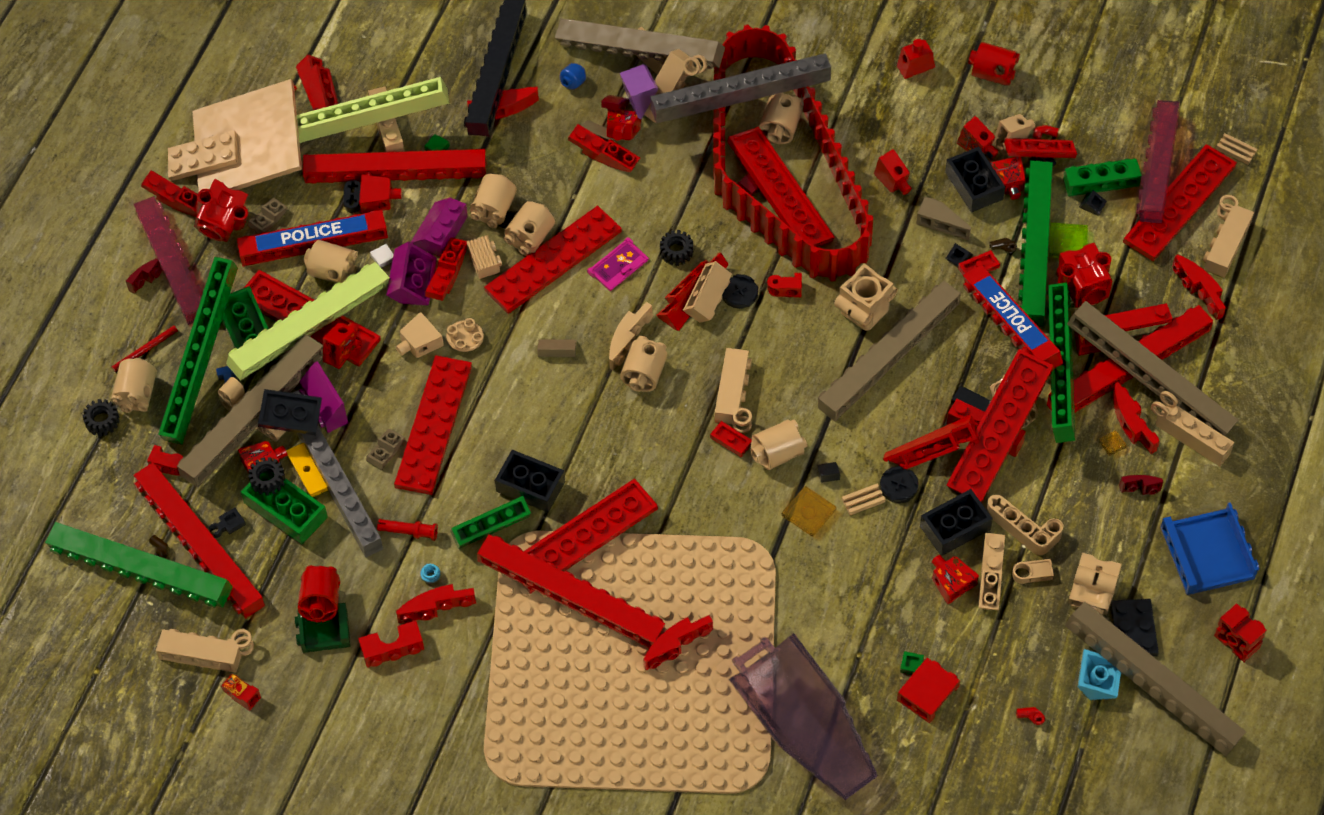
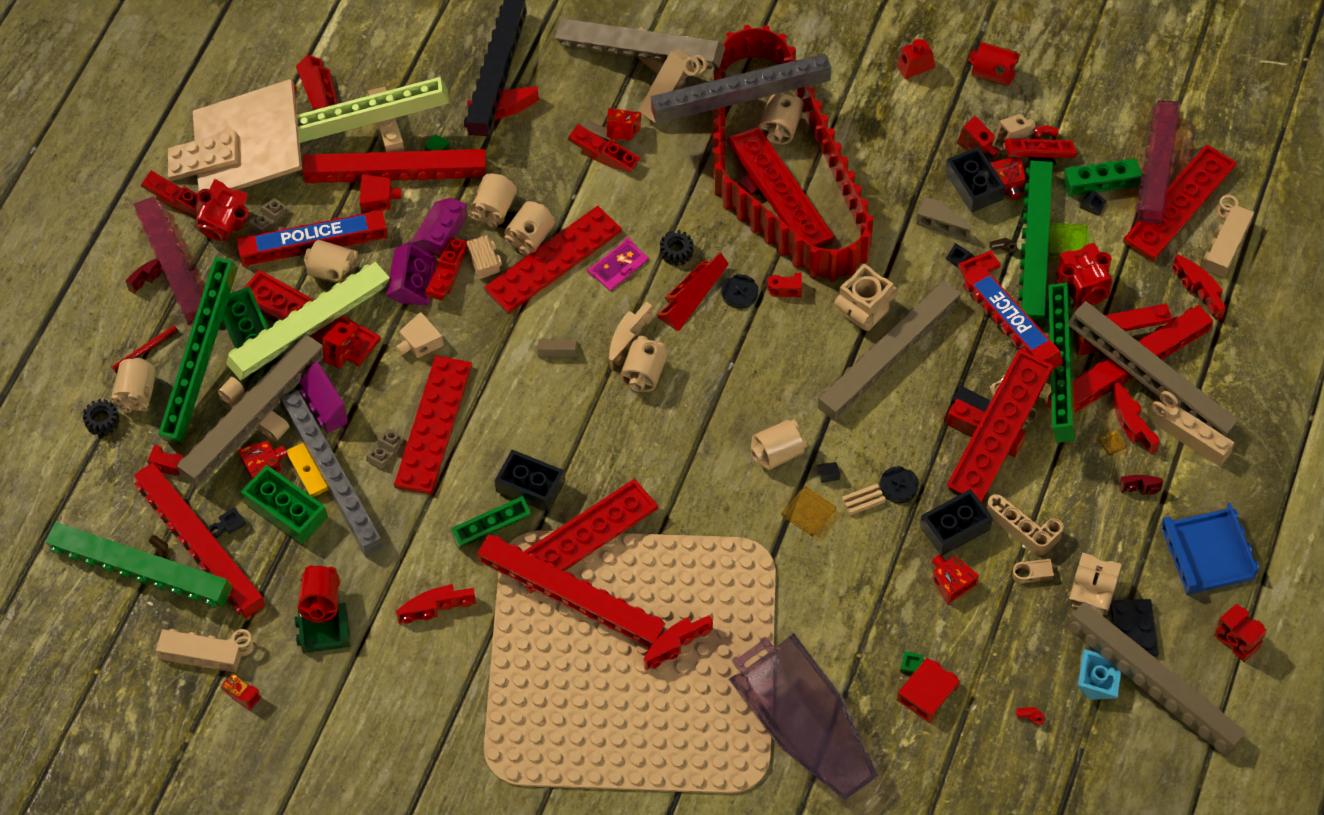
(224, 373): blue tile -> none
(266, 466): black tyre -> none
(289, 412): black plate -> none
(348, 196): black beam -> none
(377, 652): red arch -> none
(382, 255): white tile -> none
(417, 530): red pin -> none
(430, 568): medium azure plate -> none
(465, 335): tan dish -> none
(572, 76): blue head -> none
(614, 103): dark red slope -> none
(639, 88): medium lavender slope -> none
(707, 292): tan brick -> none
(731, 439): red plate -> none
(732, 391): tan hinge -> none
(893, 172): red torso -> none
(933, 444): red wedge -> none
(991, 571): tan slope -> none
(1238, 147): tan tile -> none

